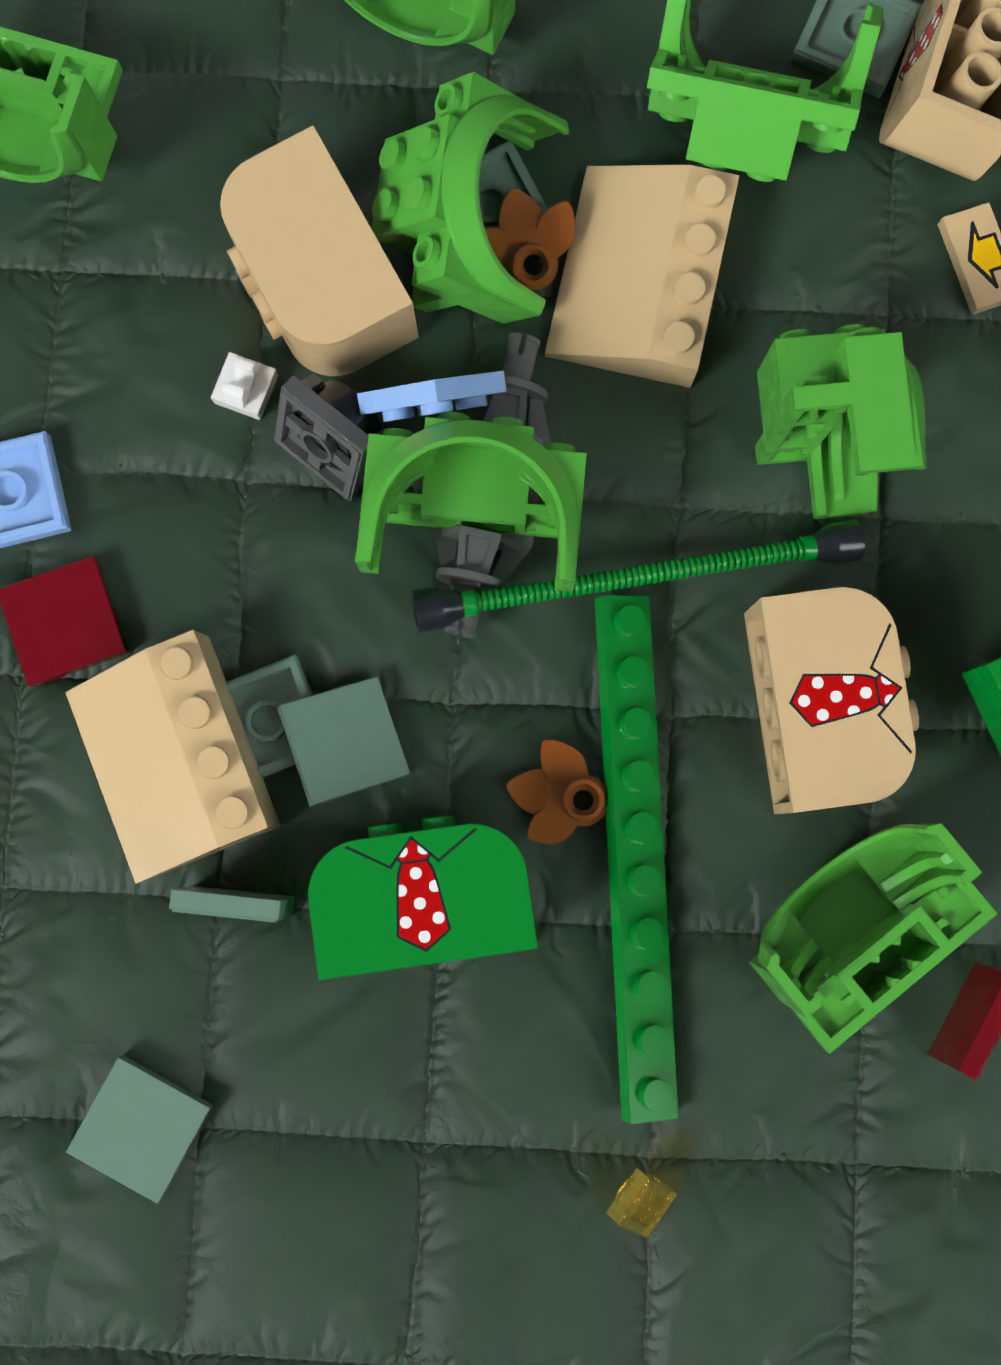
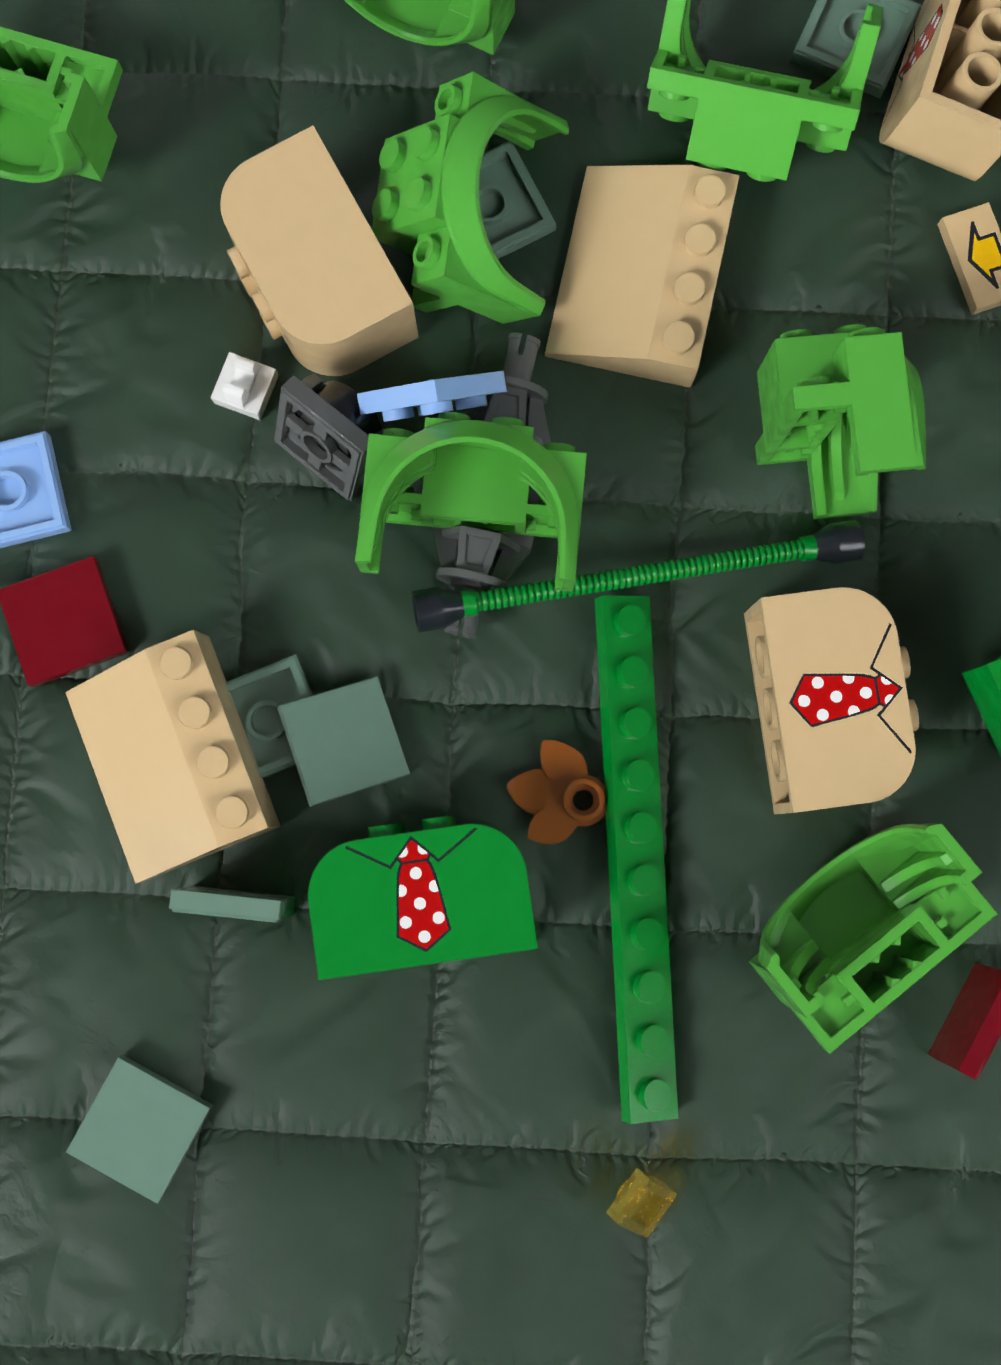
(529, 231): dark orange plate -> none

